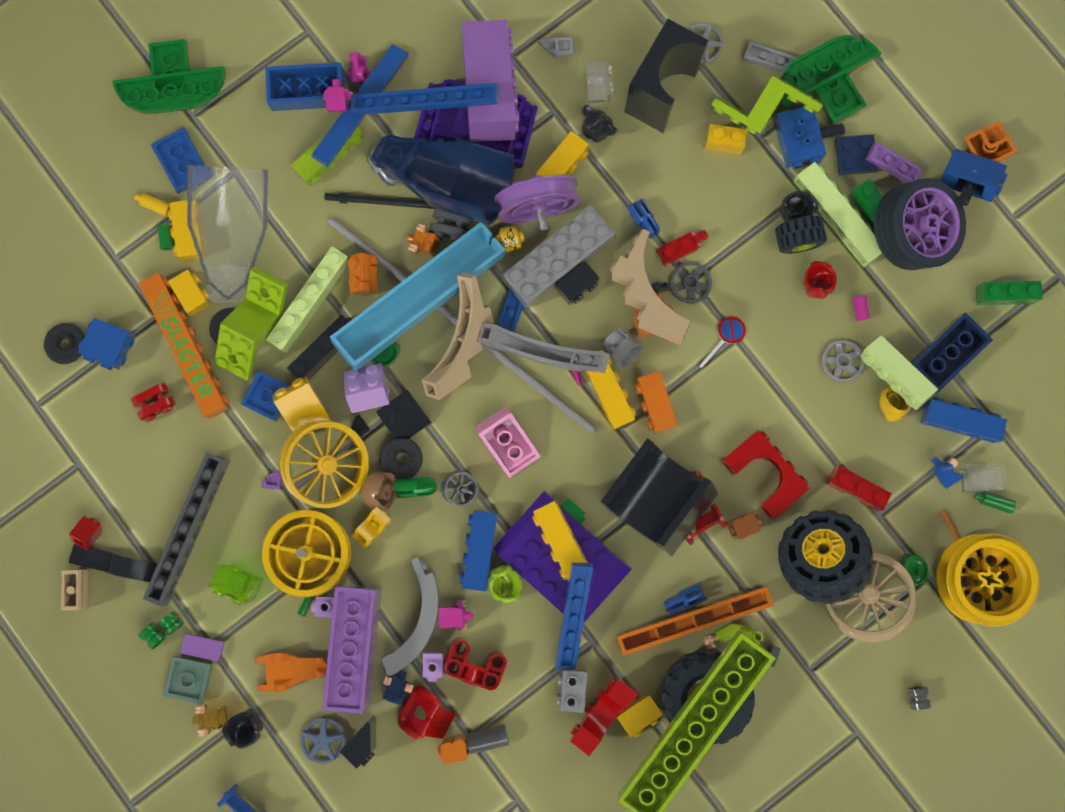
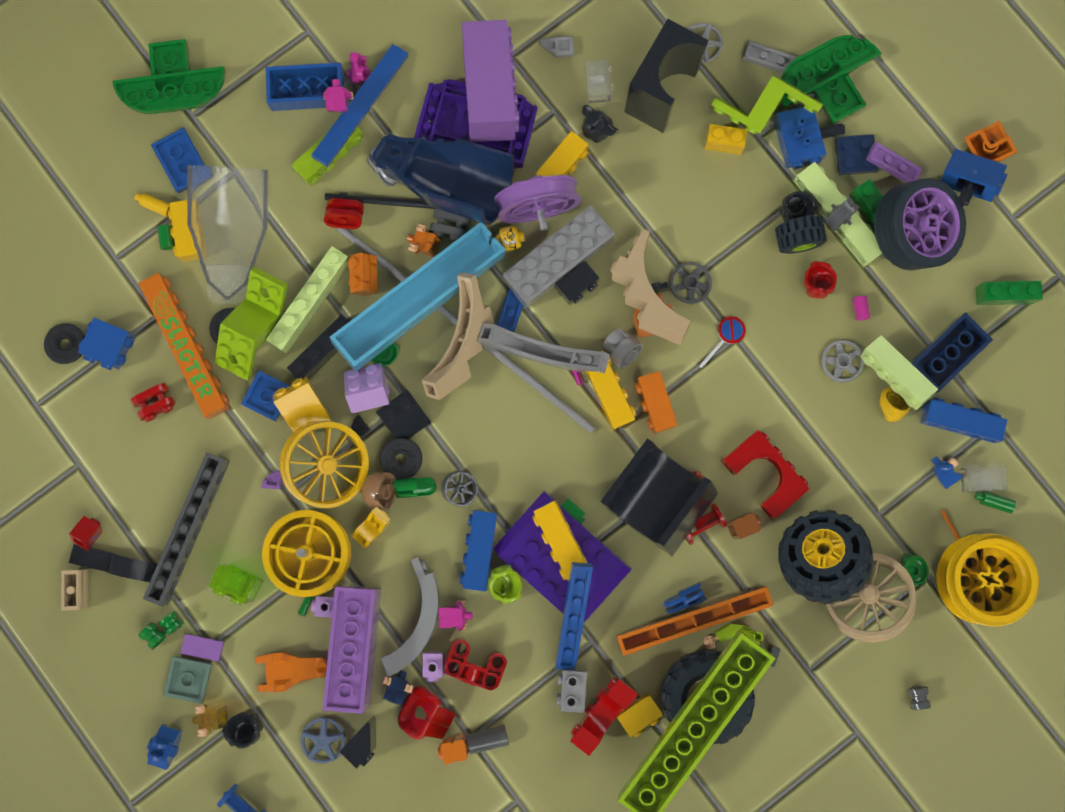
(164, 747): none -> blue hinge
(189, 292): yellow brick -> none
(343, 213): none -> red brick
(425, 99): blue plate -> none
(507, 441): bright pink slope -> none
(644, 217): blue arm -> none
(681, 247): red hinge -> none
(841, 214): none -> dark grey wheel
(855, 485): red arch -> none

